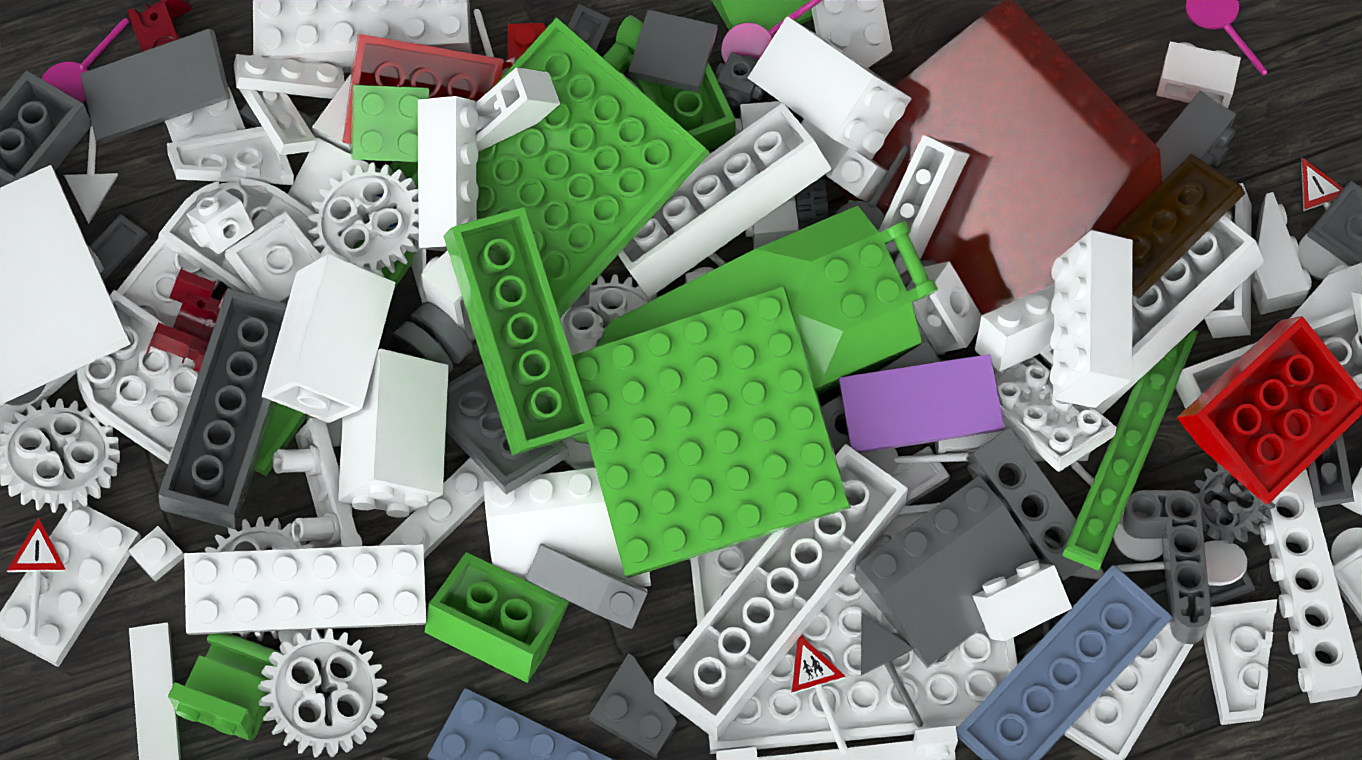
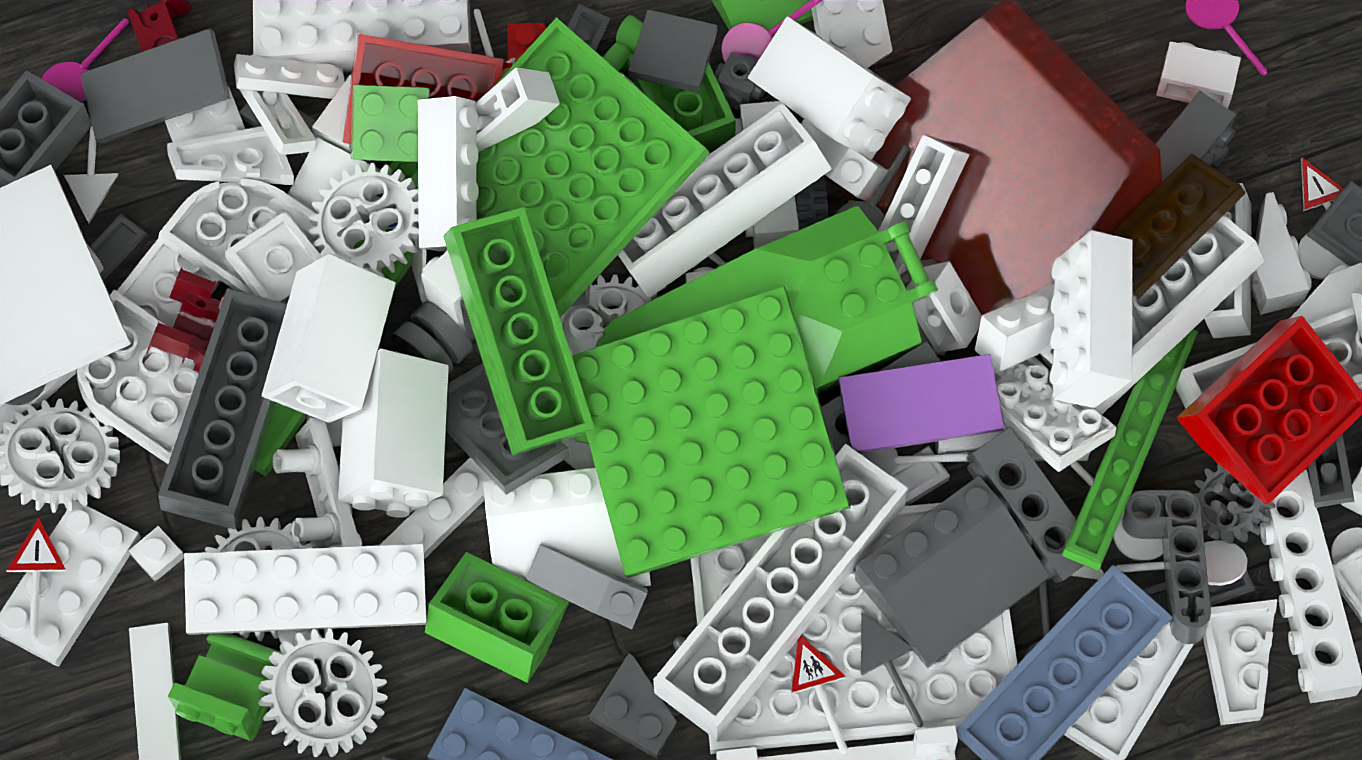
(219, 221): white brick -> none
(1021, 601): white brick -> none

